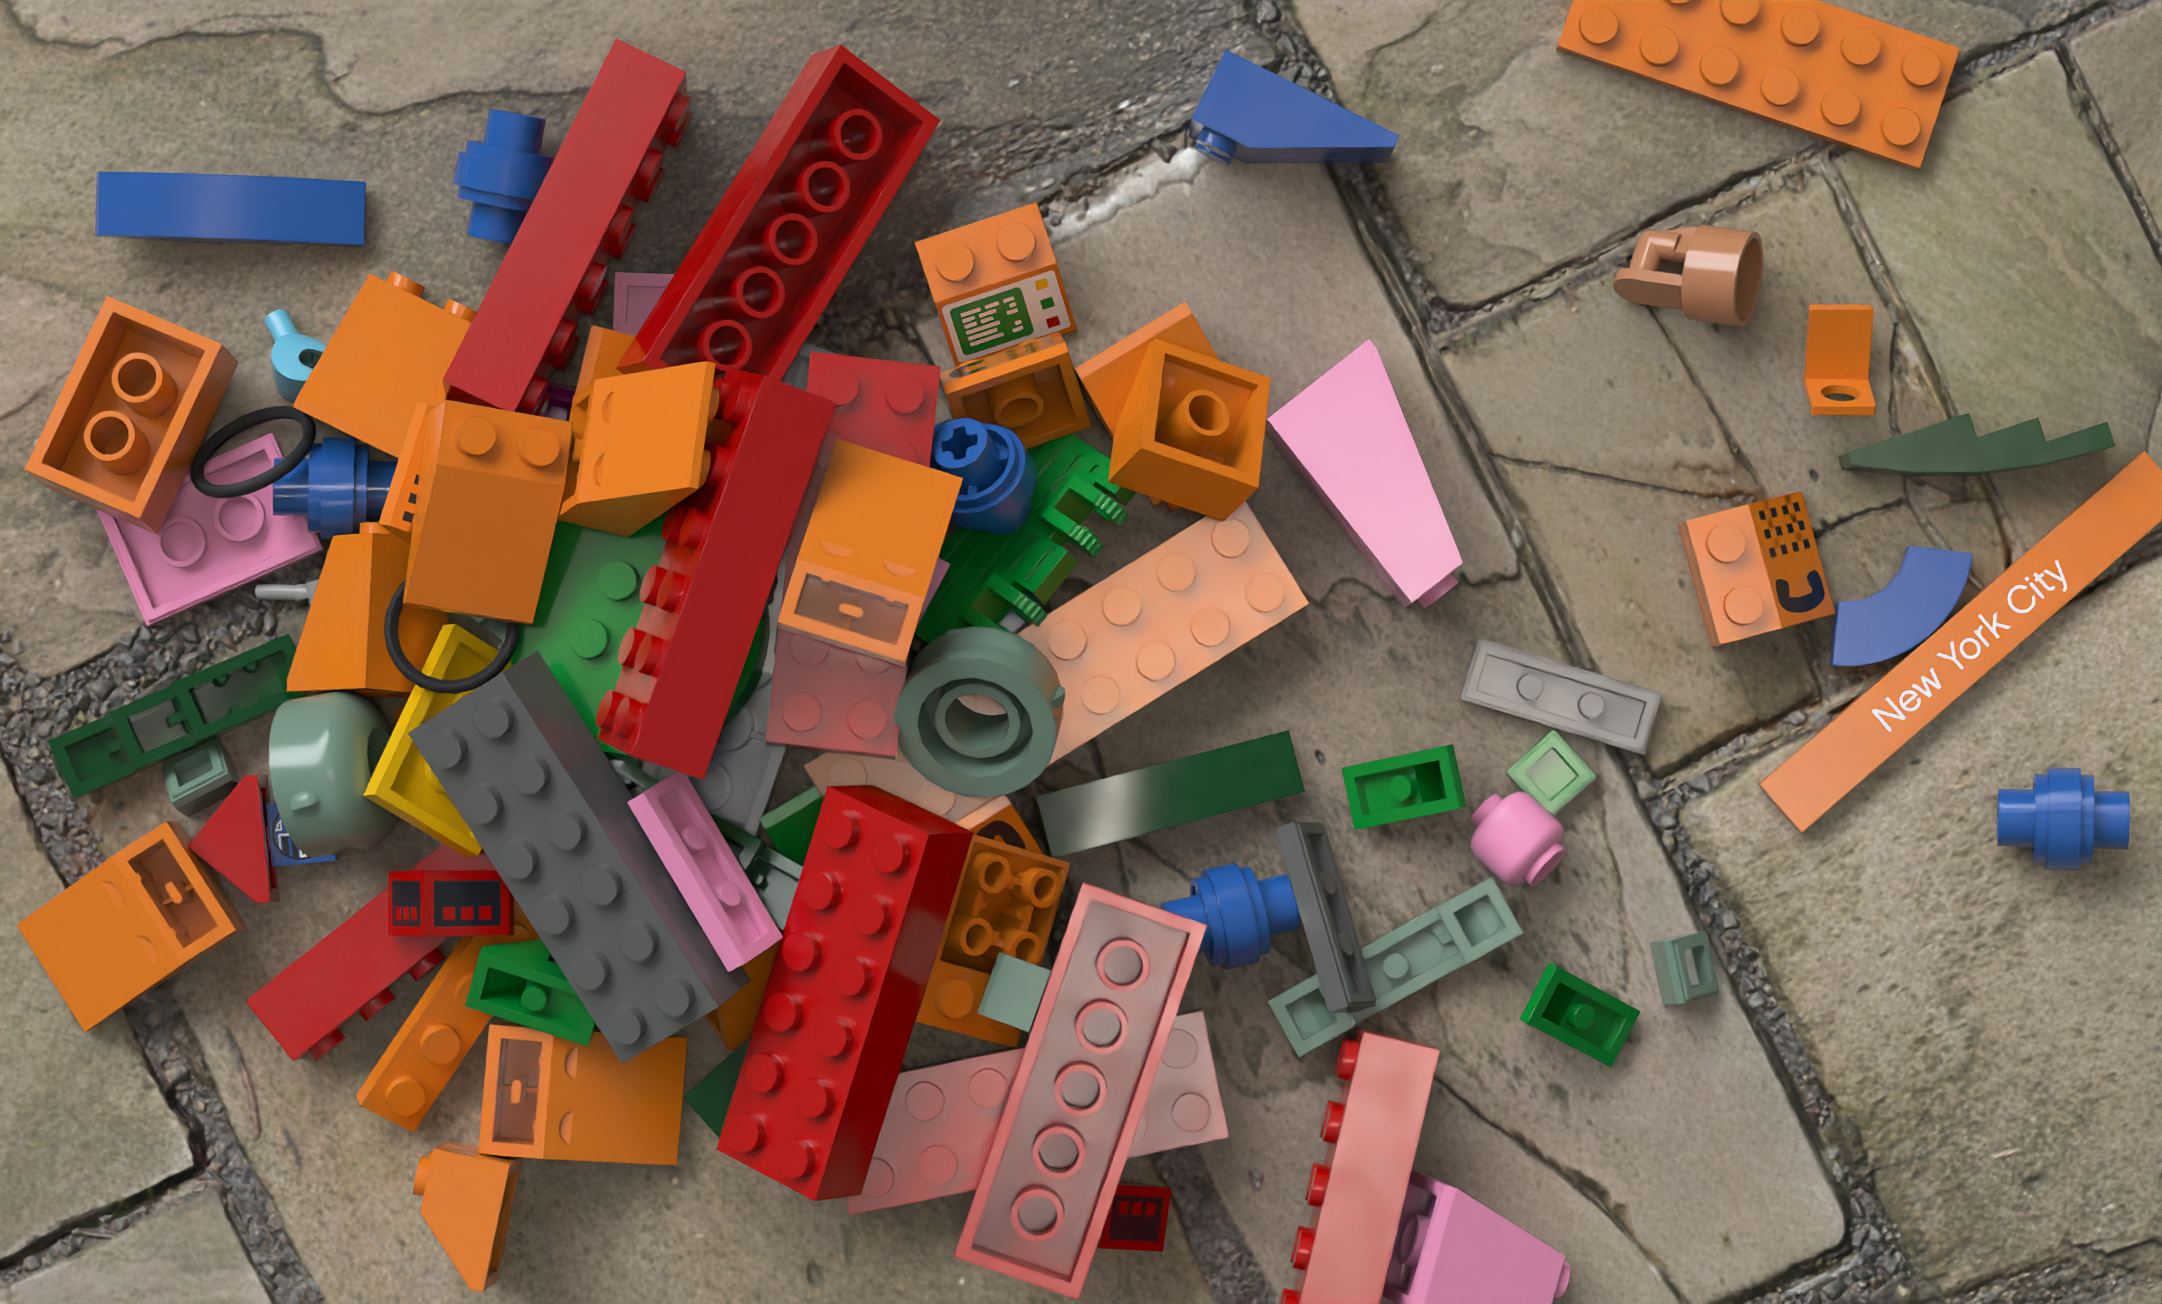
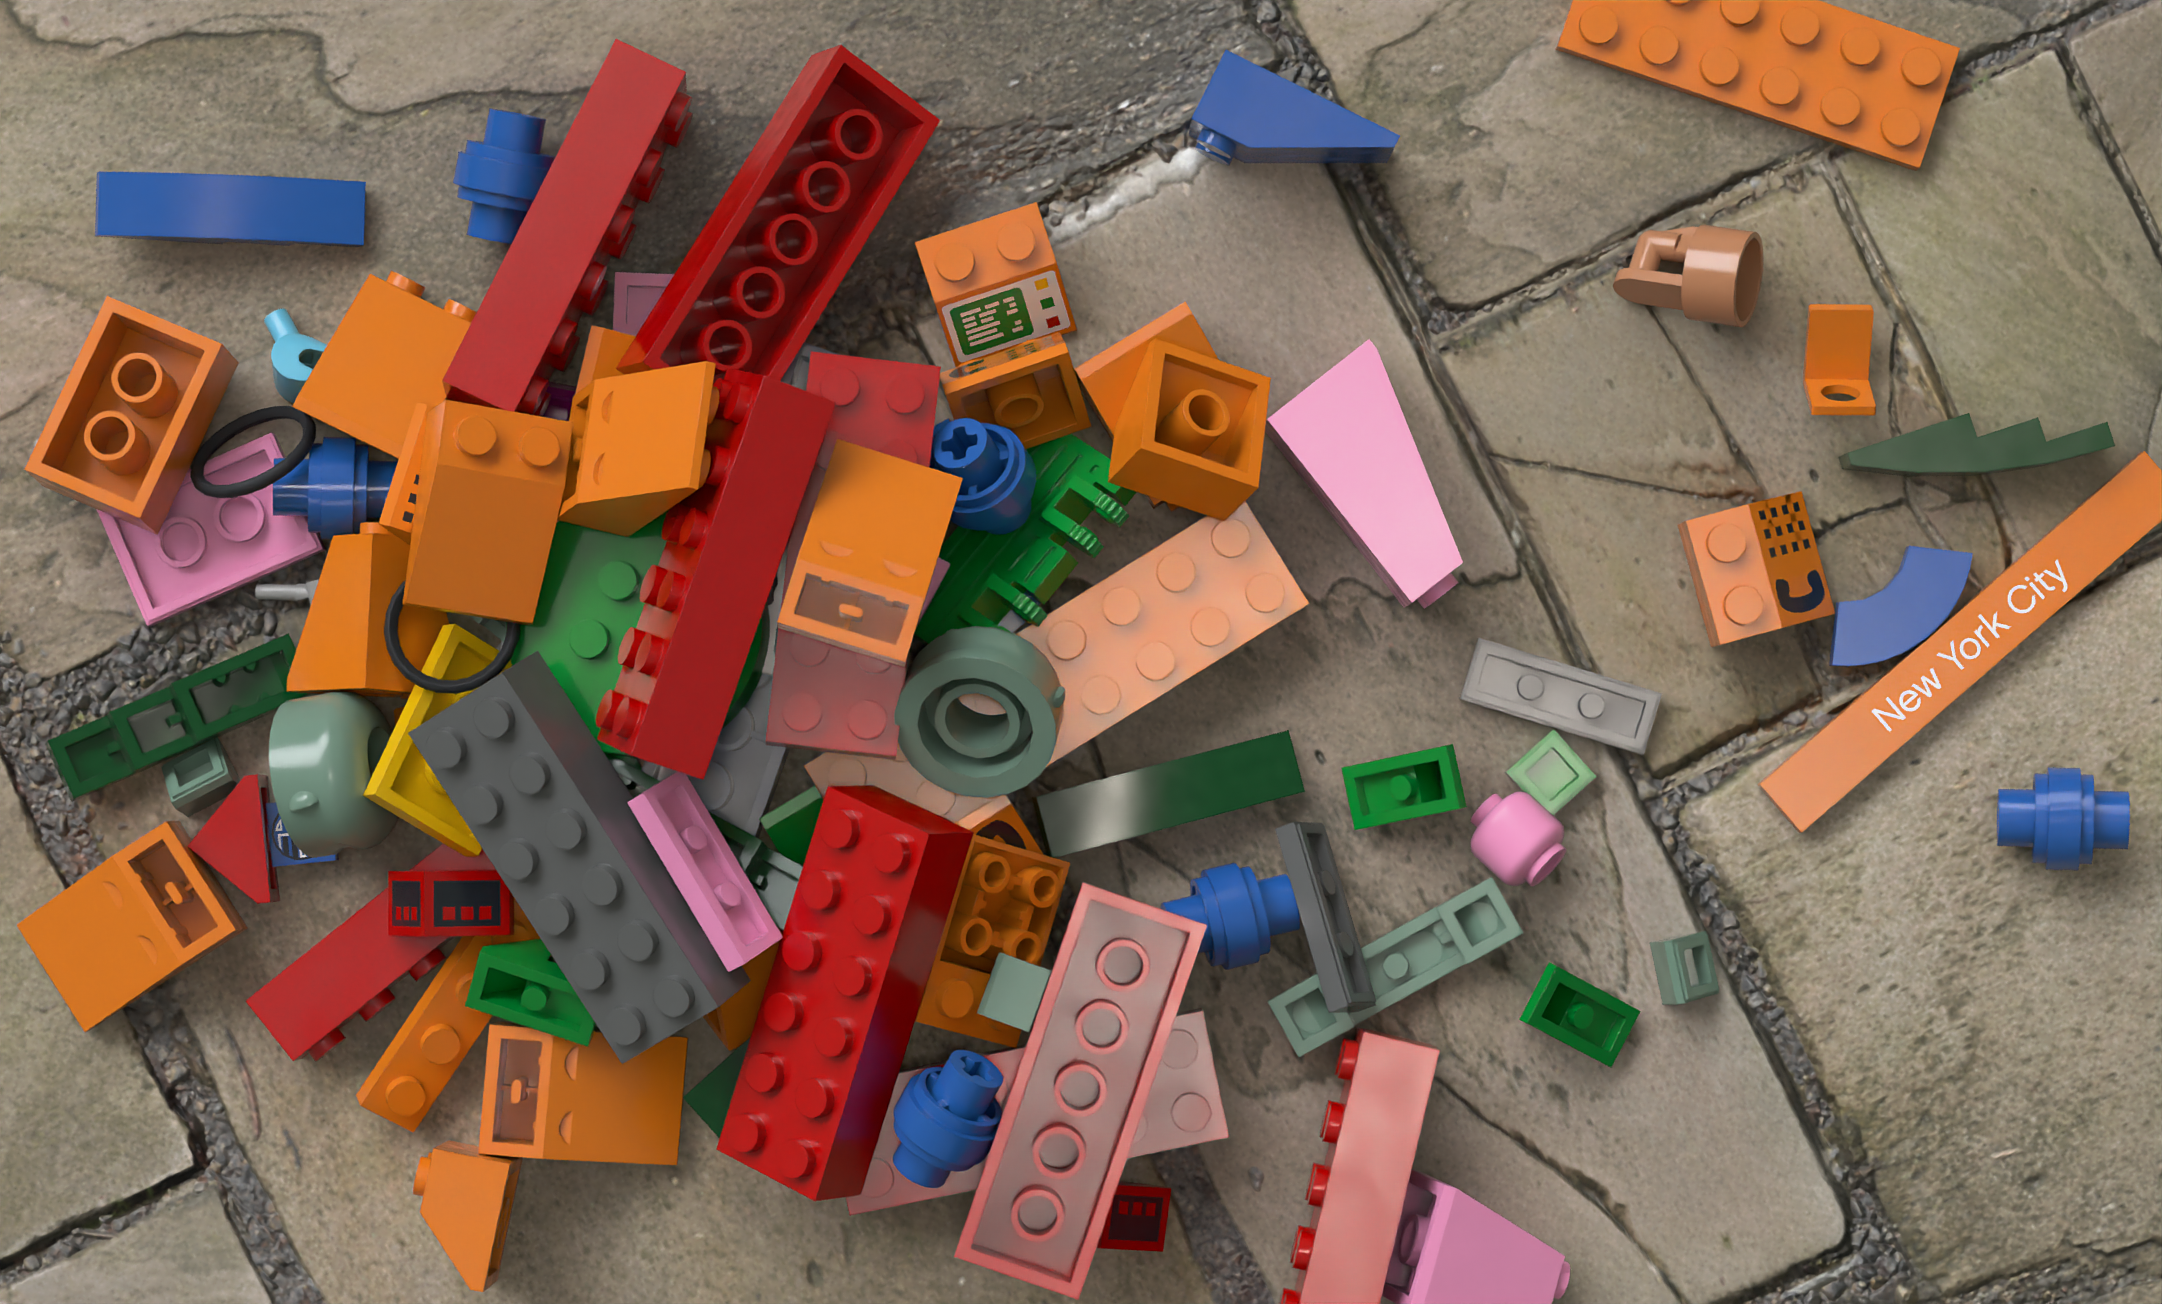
(947, 1118): none -> blue piece

